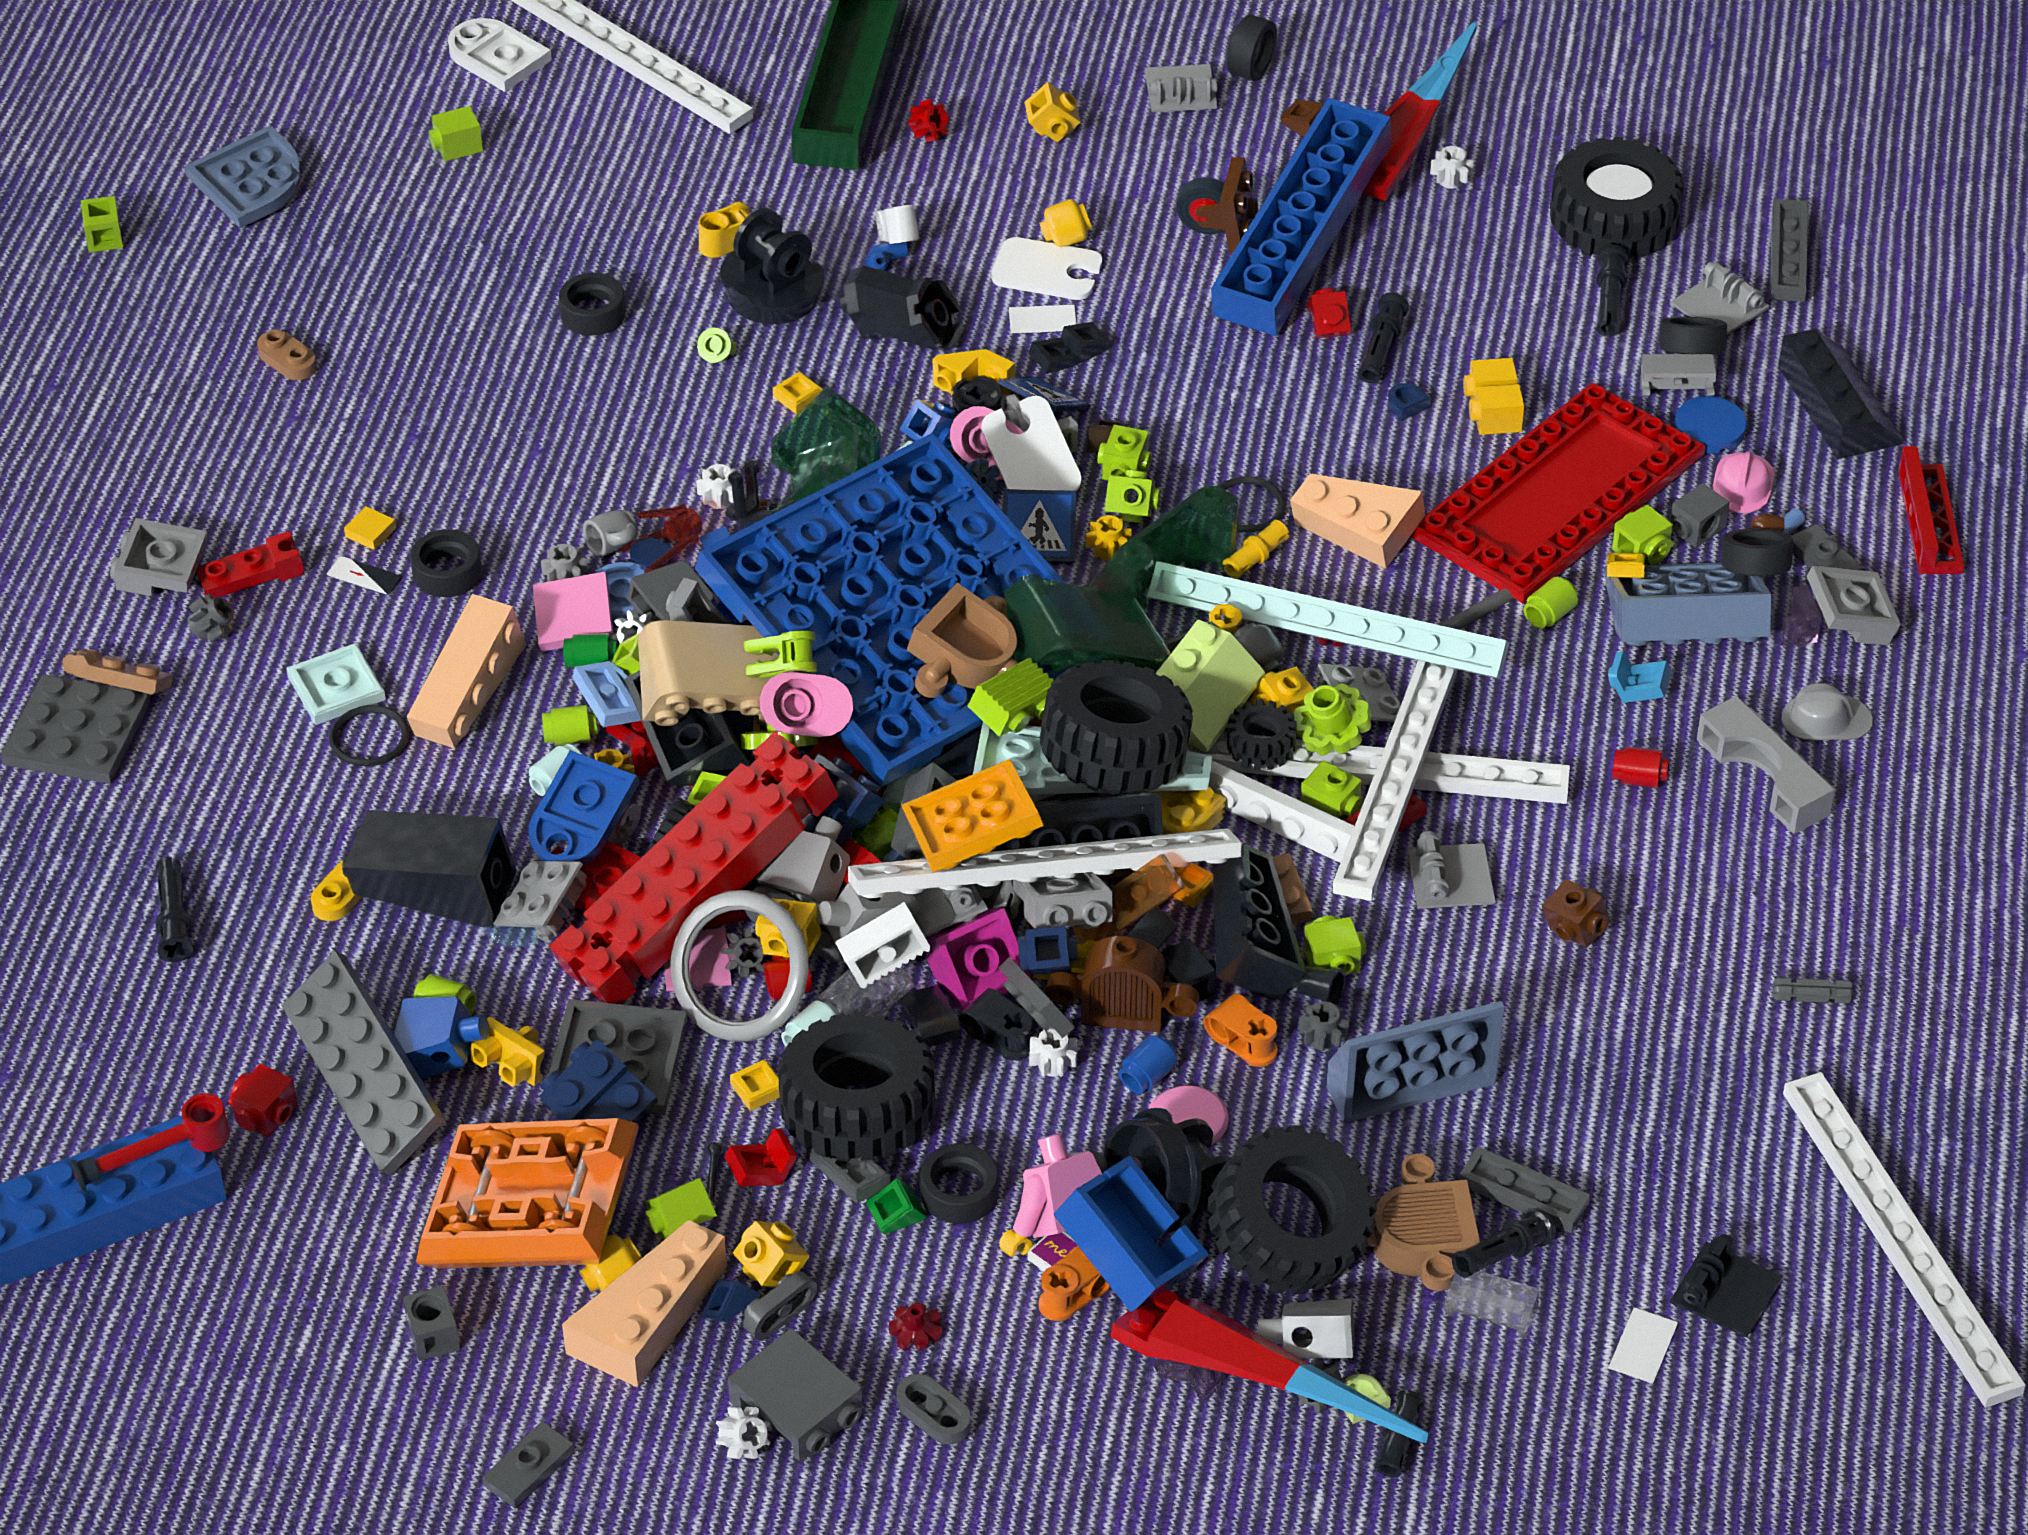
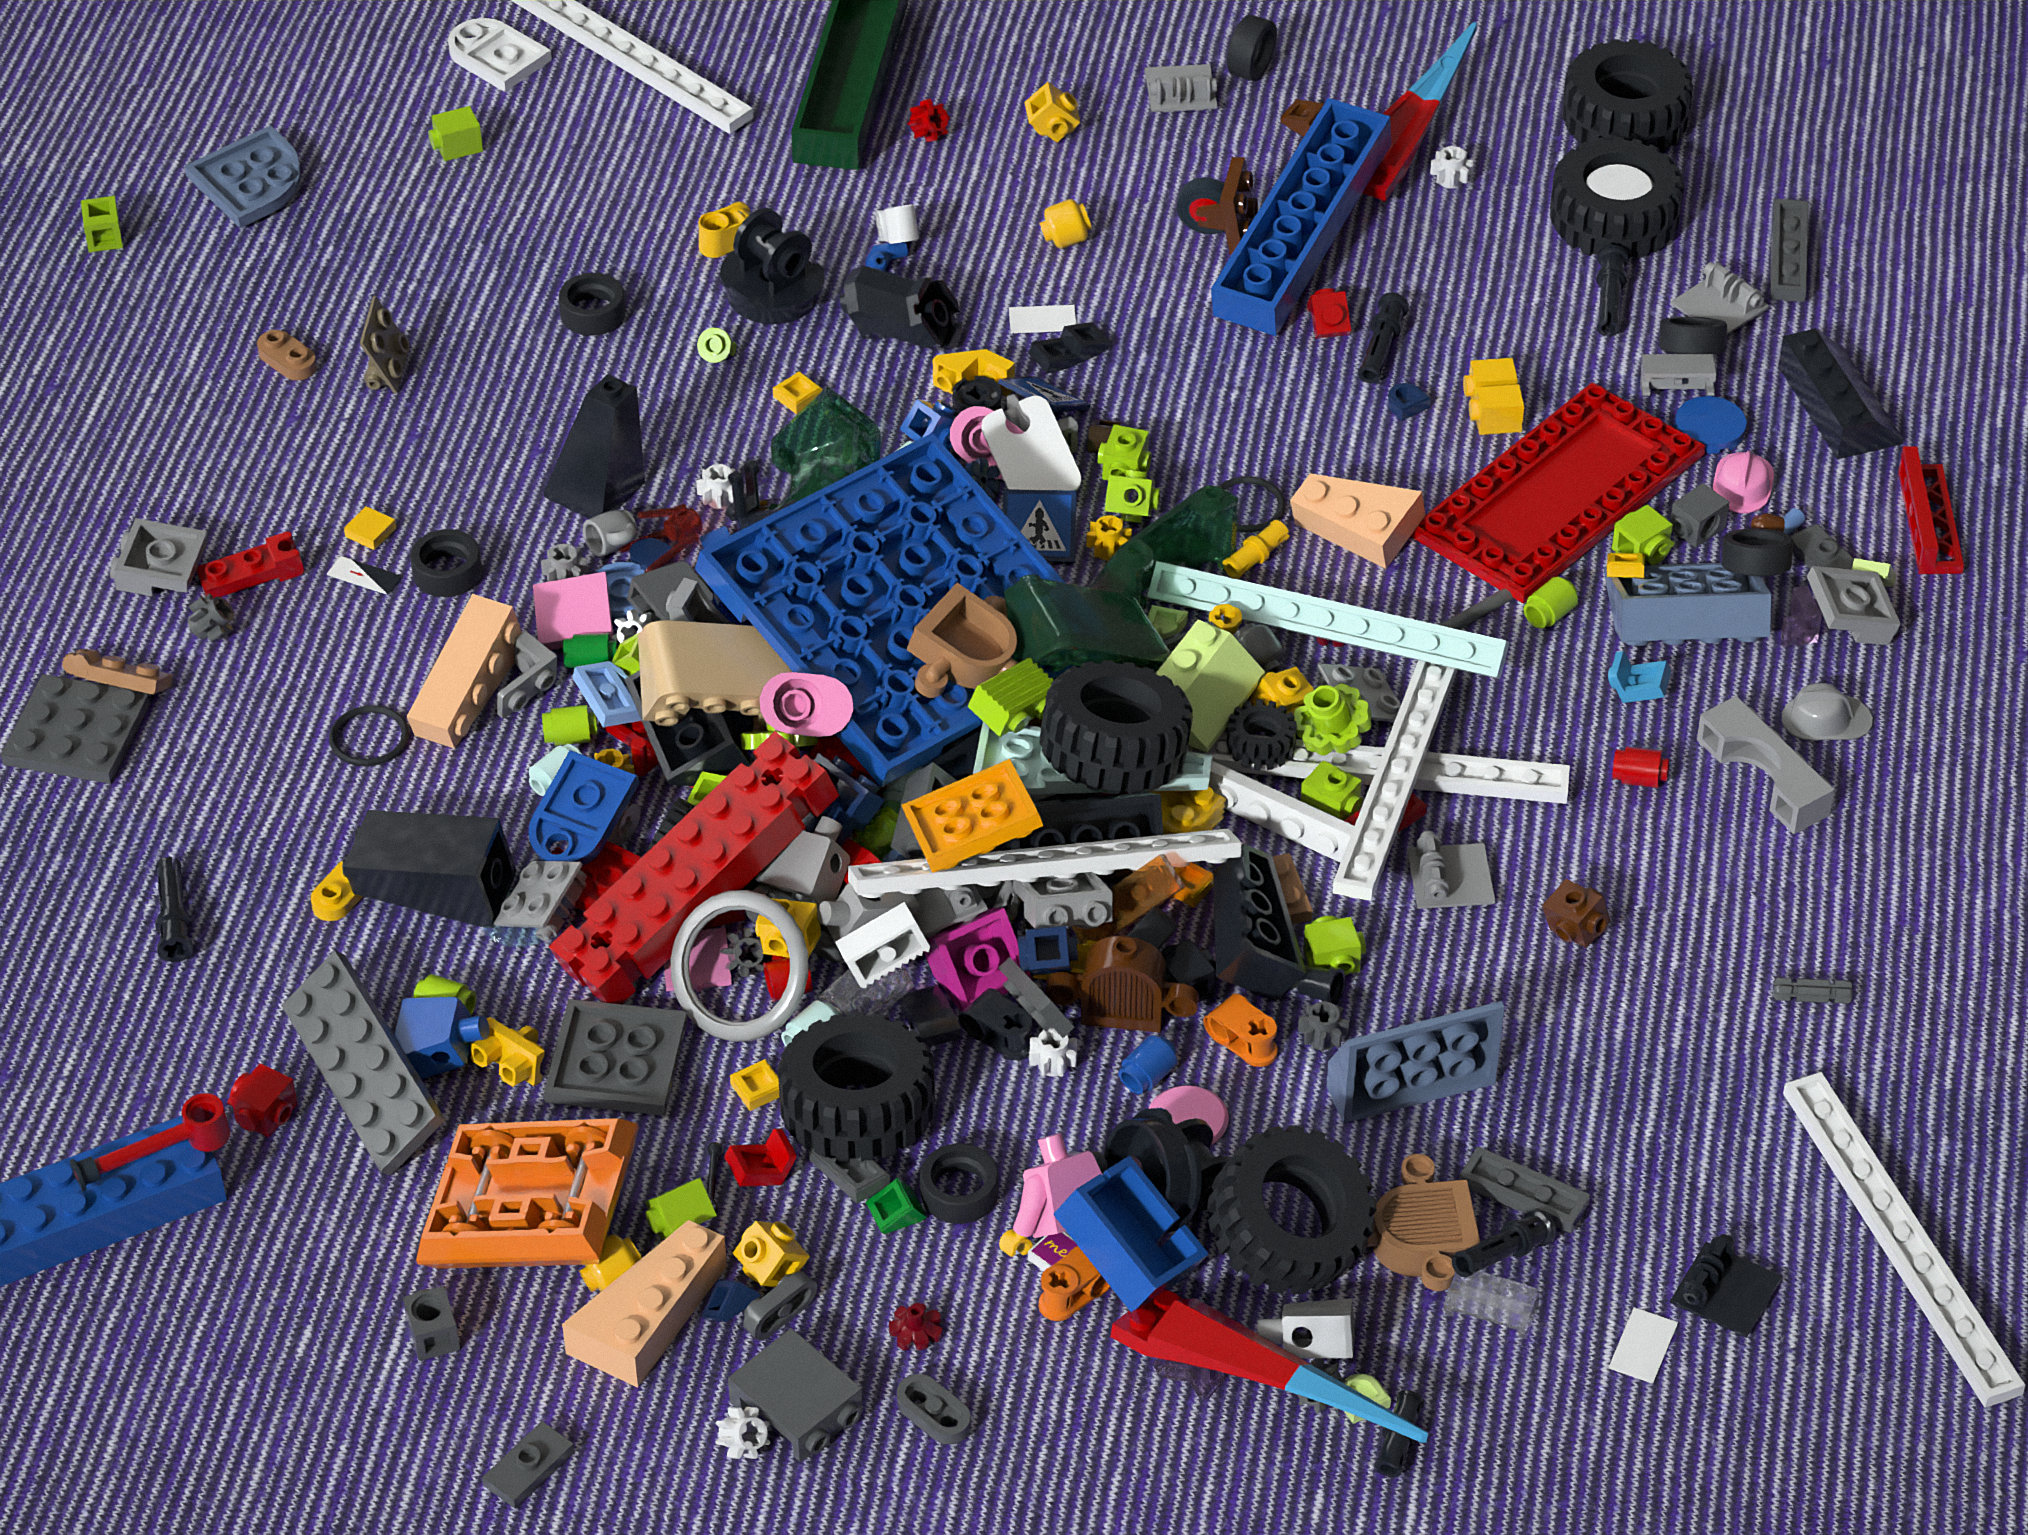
(335, 683): light aqua tile -> none
(384, 347): none -> dark tan hinge
(538, 675): none -> light grey bracket
(596, 1088): dark blue plate -> none
(602, 452): none -> black slope
(794, 655): lime piece -> none
(1045, 268): white piece -> none
(1167, 621): none -> yellowish green tile
(1628, 94): none -> black tyre
(1884, 570): none -> yellowish green tile

